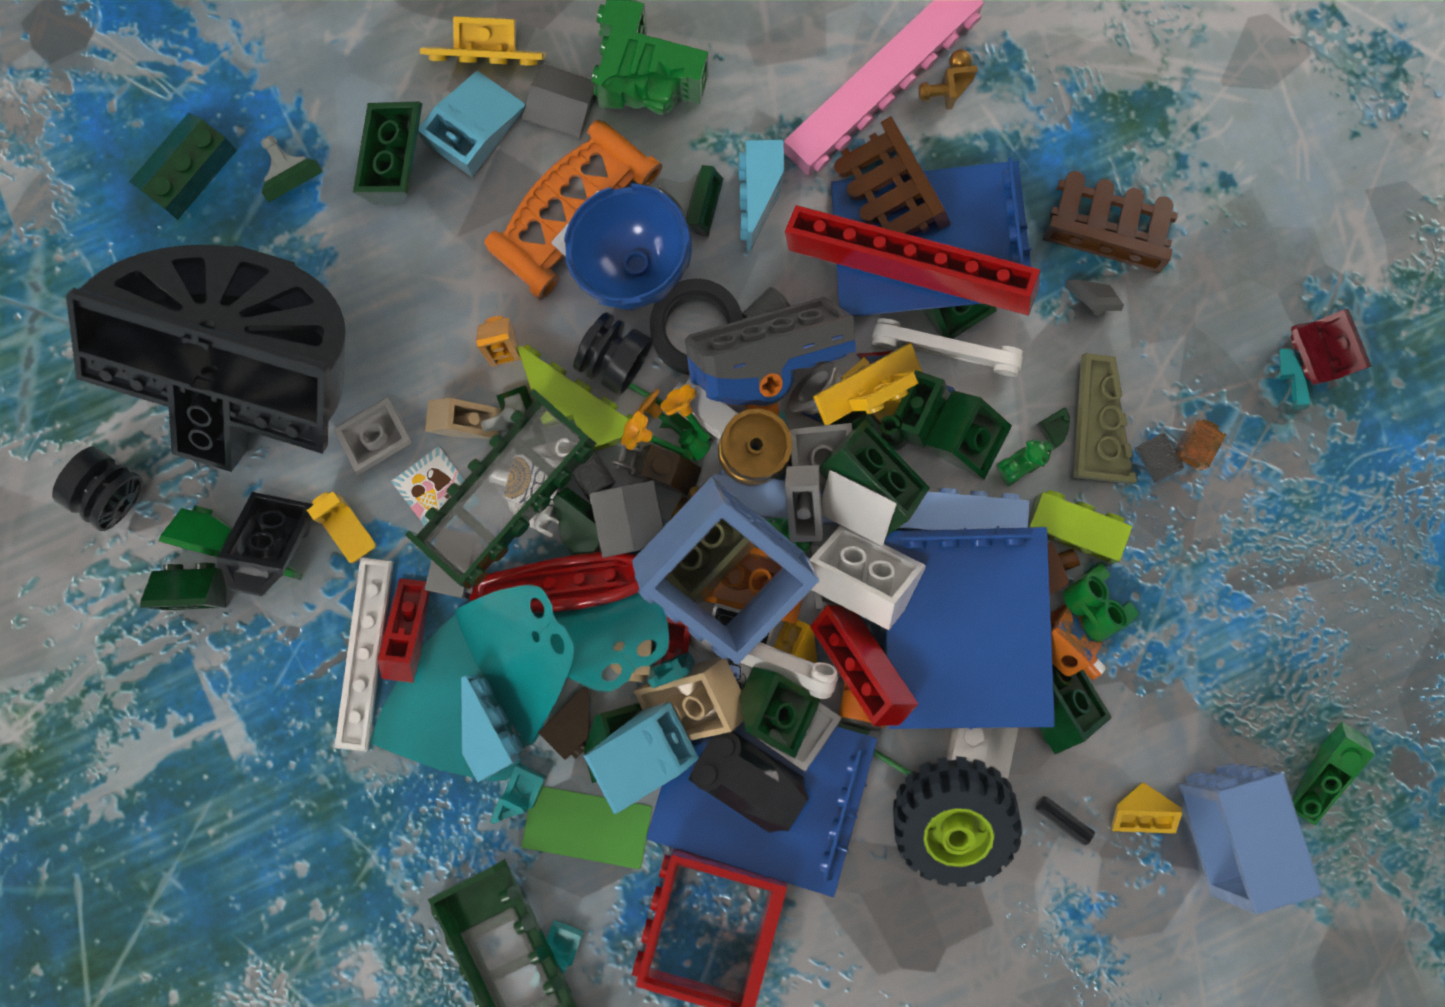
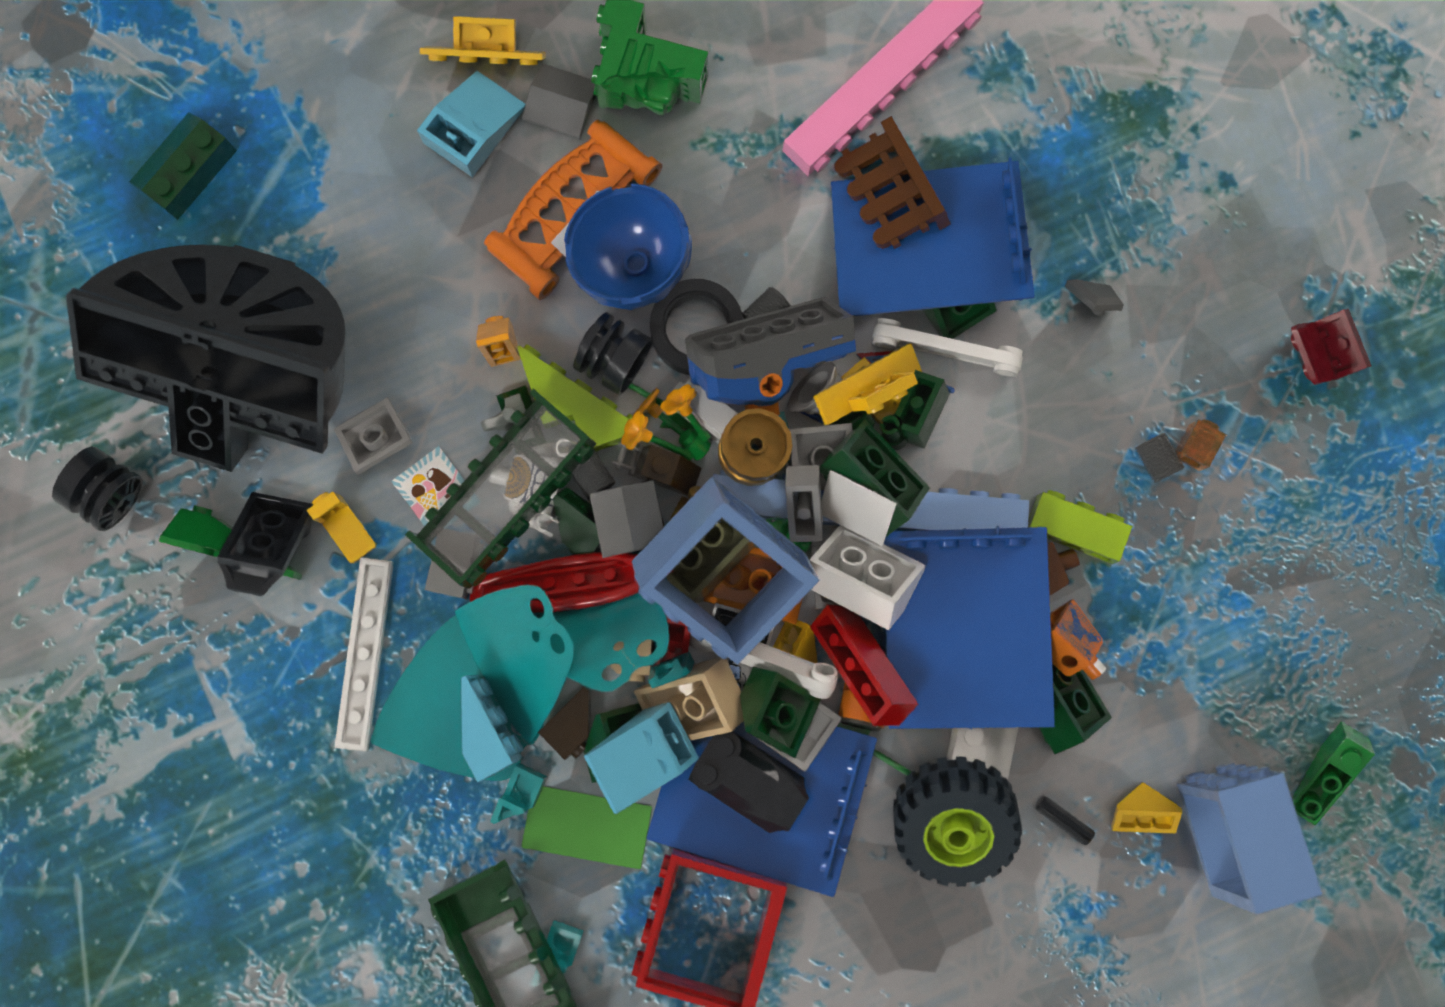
(185, 588): dark green slope -> none
(286, 170): dark green piece -> none
(387, 152): dark green slope -> none
(404, 632): red slope -> none
(459, 418): tan slope -> none
(696, 197): dark green piece -> none
(763, 173): medium azure slope -> none
(913, 260): red brick -> none
(954, 81): pearl gold piece -> none
(968, 433): dark green slope -> none
(1024, 461): green animal -> none
(1056, 427): dark green tile -> none
(1090, 598): green piece -> none
(1100, 430): olive wing -> none
(1106, 239): reddish brown fence -> none
(1291, 370): teal slope -> none

